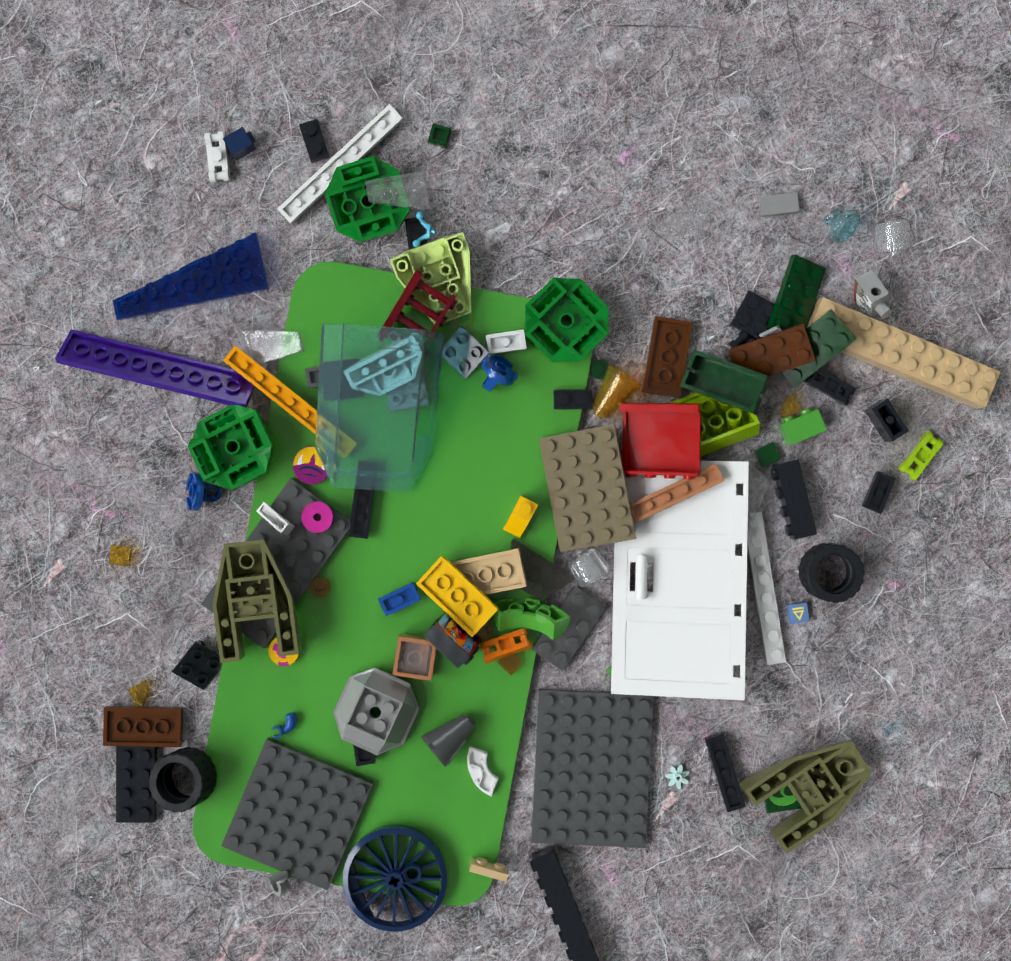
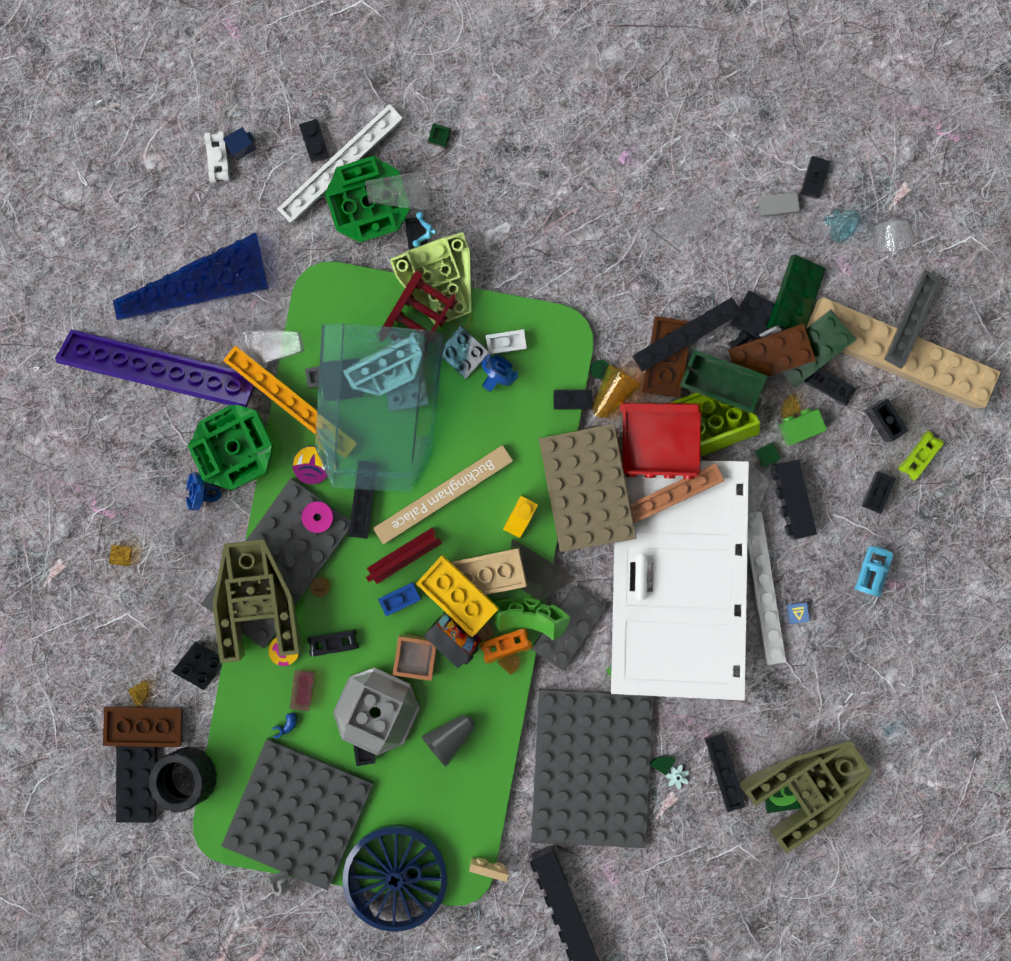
(275, 519): white piece -> none
(302, 690): none -> clear pink plate
(332, 642): none -> black plate
(403, 556): none -> dark red fence
(442, 494): none -> tan tile
(479, 770): white tile -> none
(566, 299): green piece -> none
(587, 566): clear head -> none
(663, 763): none -> dark green tile
(686, 334): none -> black plate
(814, 177): none -> black plate
(854, 572): black tyre -> none
(871, 295): light grey torso -> none
(876, 566): none -> medium azure piece
(912, 319): none -> dark grey plate

